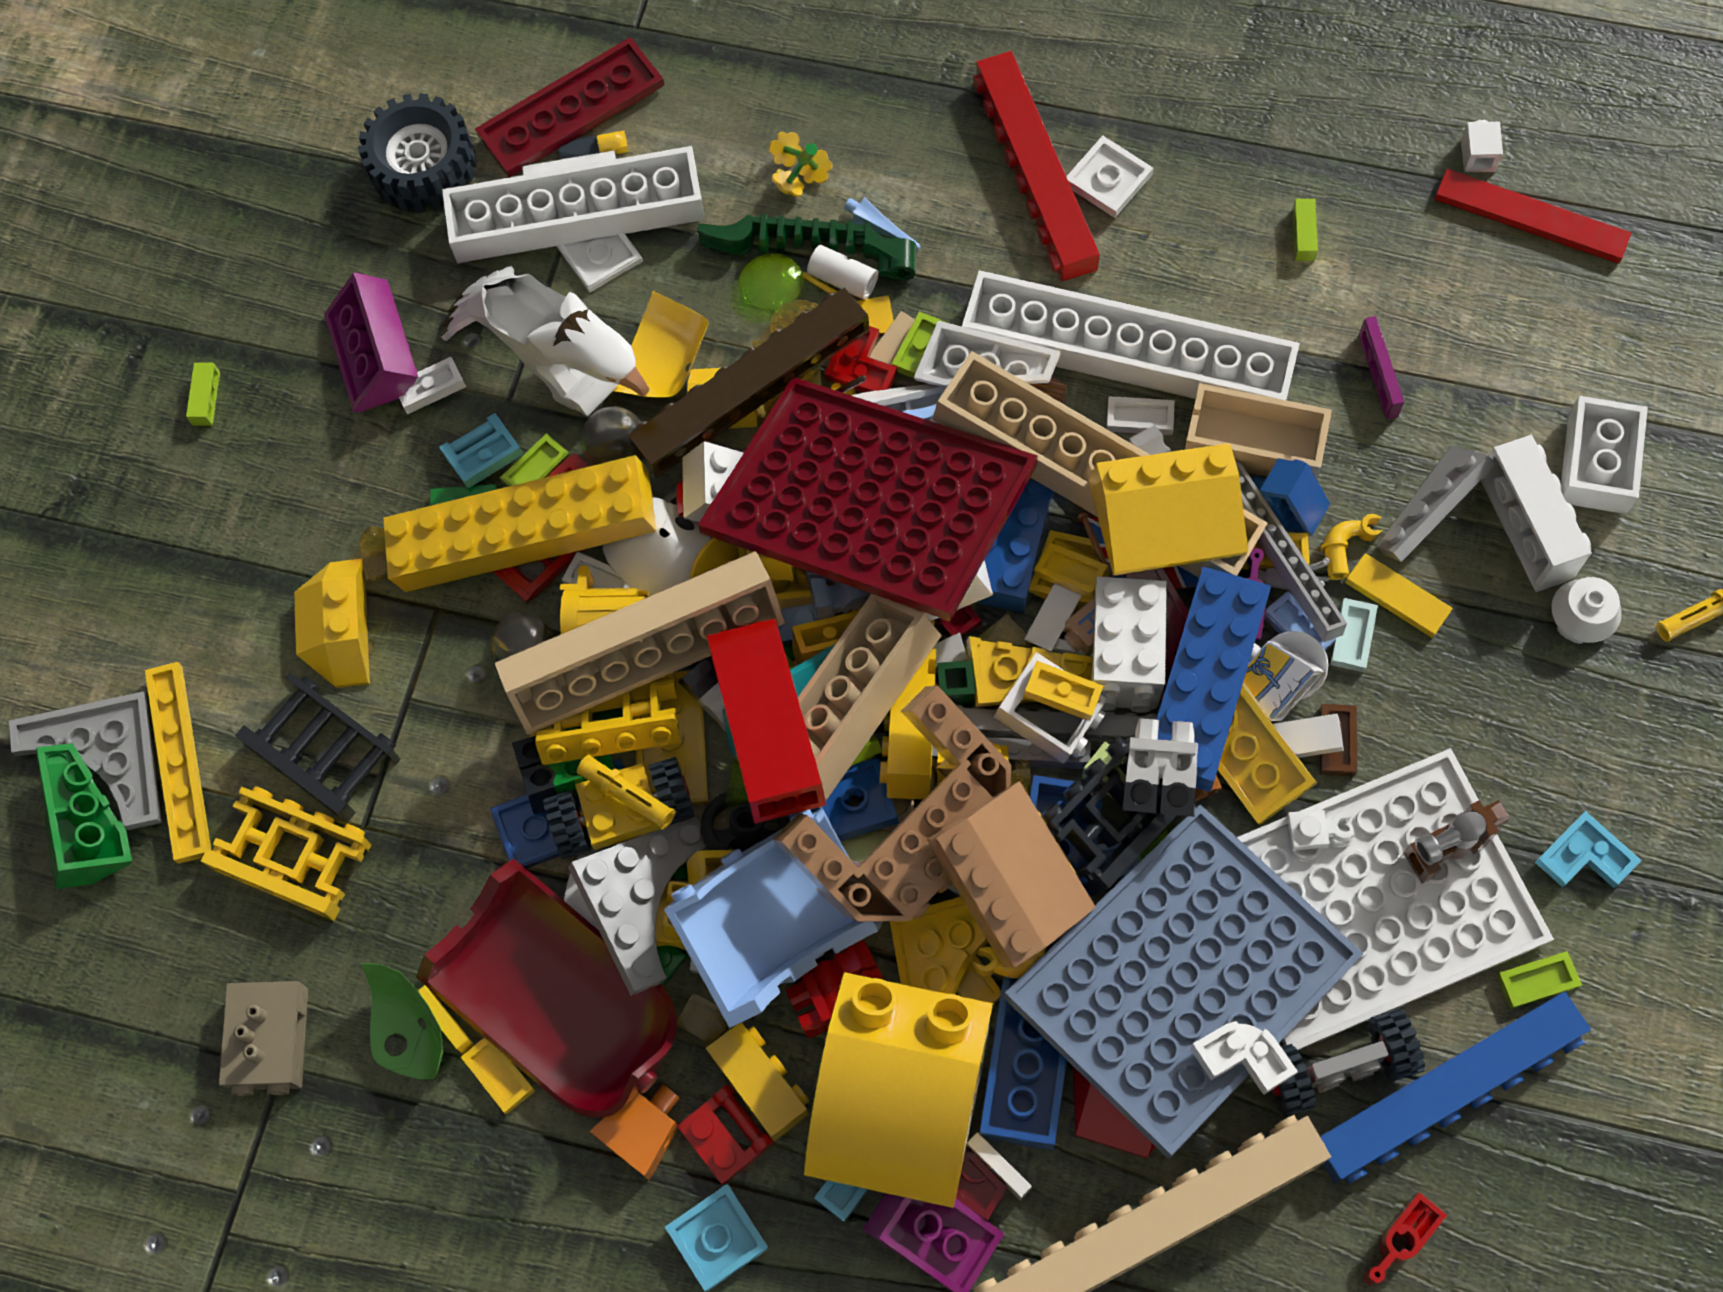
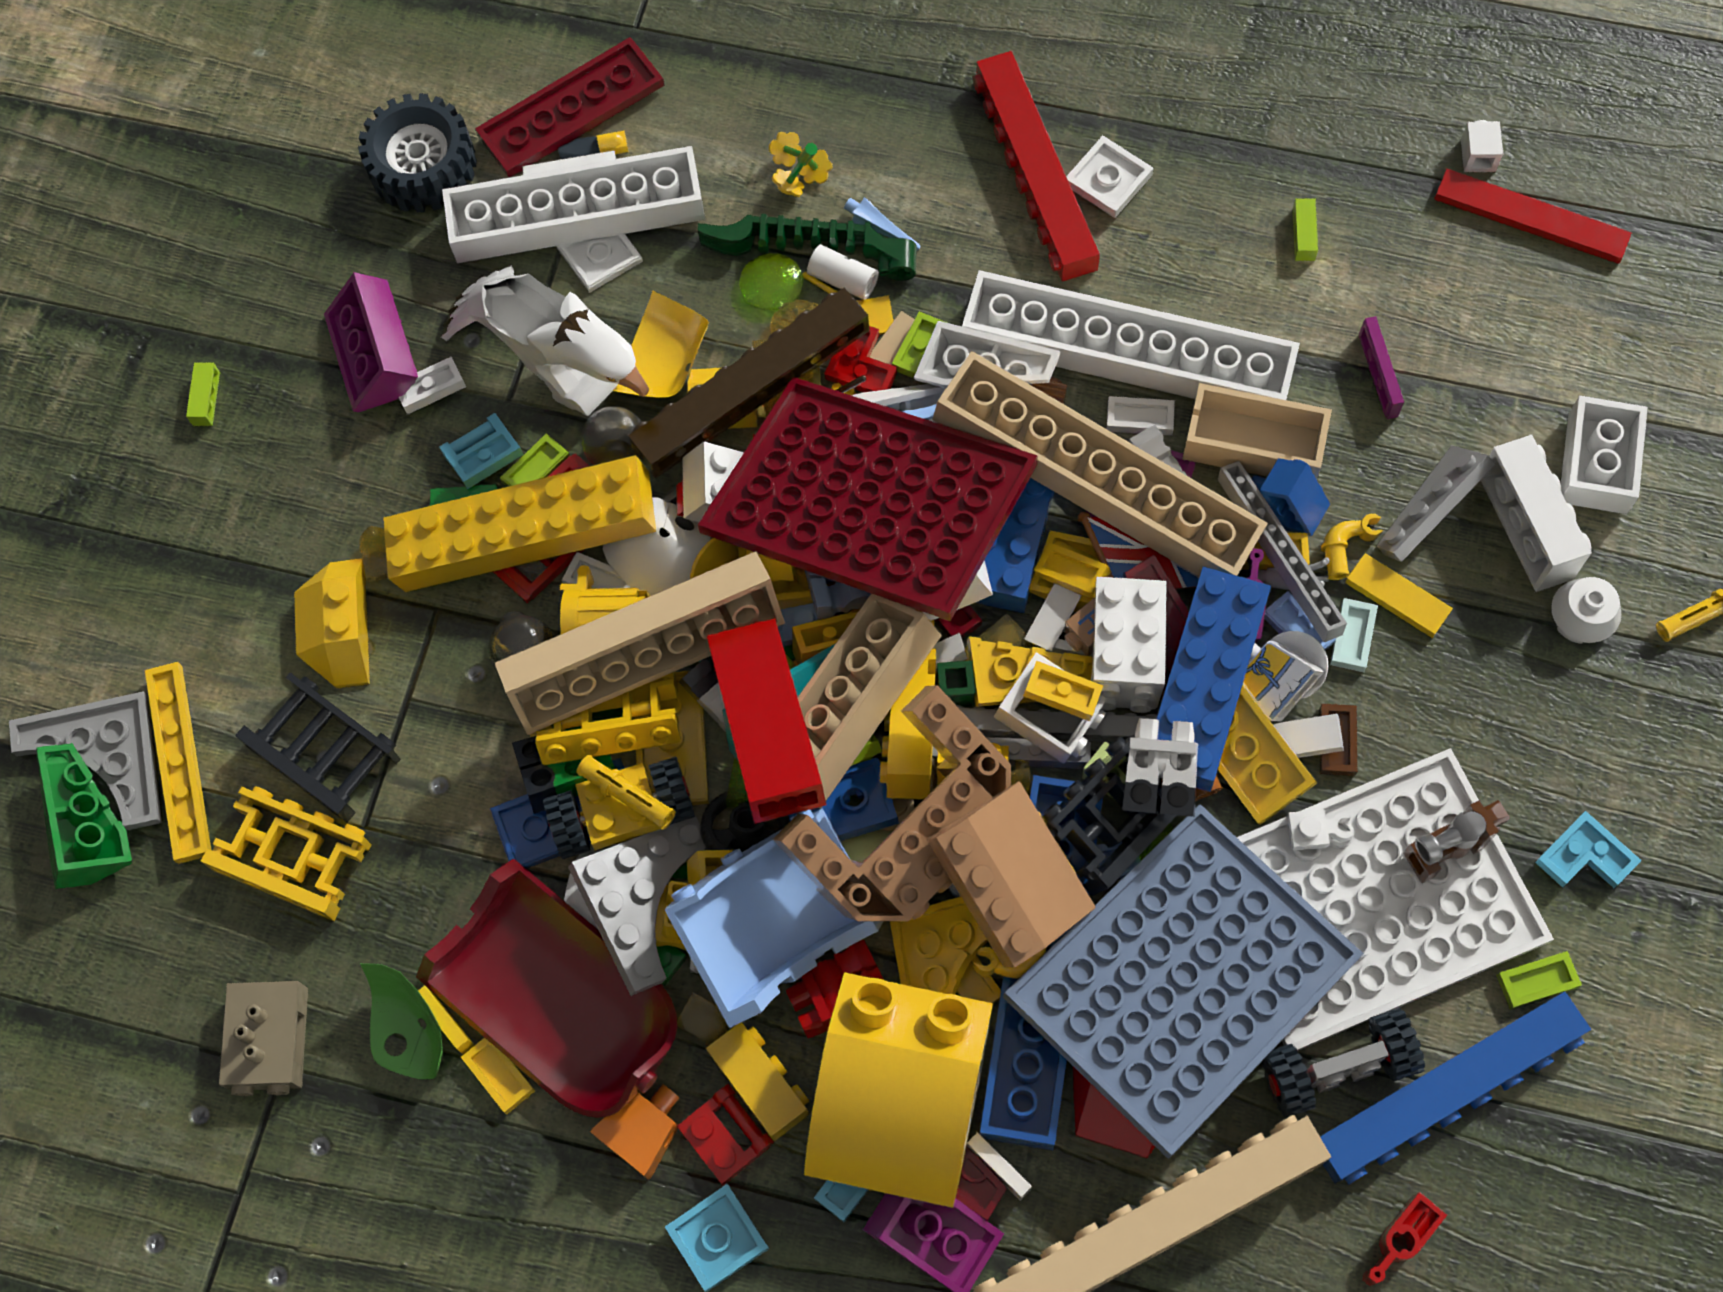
(1170, 508): yellow slope -> none
(1248, 1045): white plate -> none

